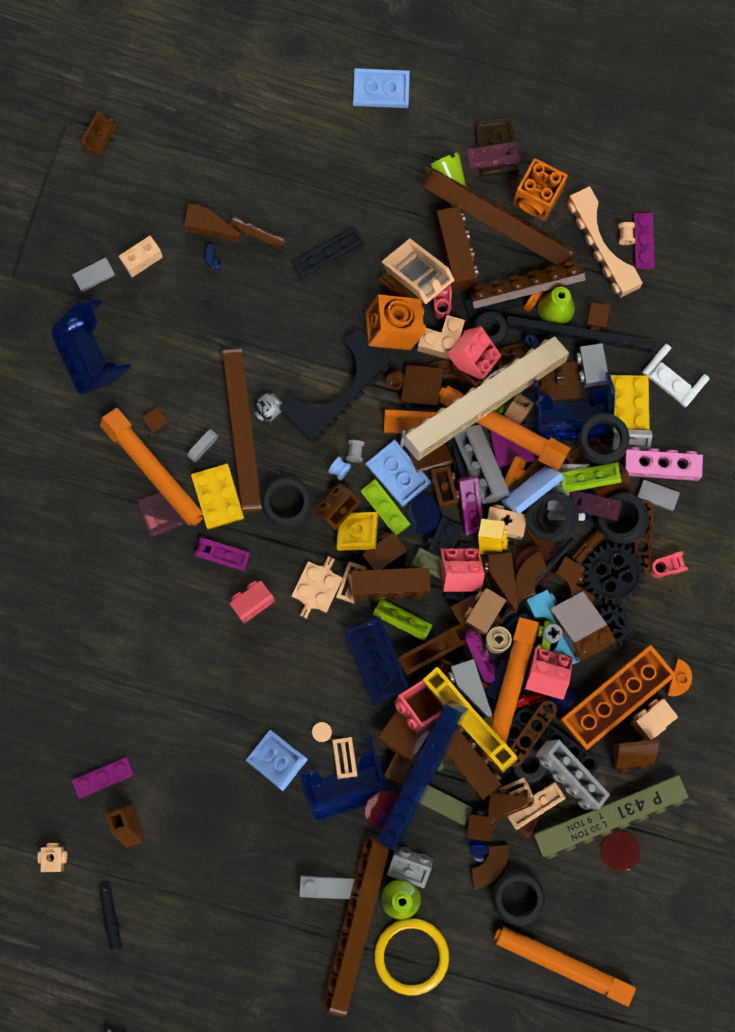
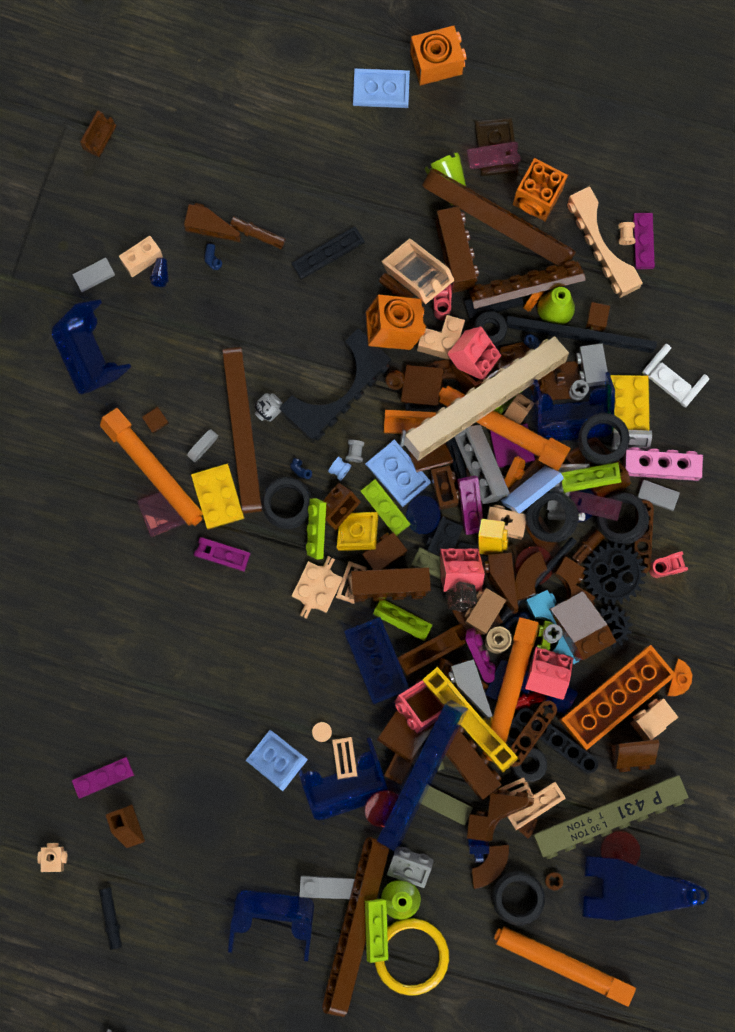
(160, 273): none -> clear blue cone
(252, 601): coral slope -> none
(273, 907): none -> clear blue windscreen
(300, 472): none -> dark blue arm
(316, 528): none -> lime plate
(376, 930): none -> lime plate
(437, 55): none -> orange brick
(461, 596): none -> clear smoke brick
(553, 874): none -> reddish brown bush
(572, 775): light grey brick -> none
(578, 395): none -> light grey bush
(636, 892): none -> clear blue piece

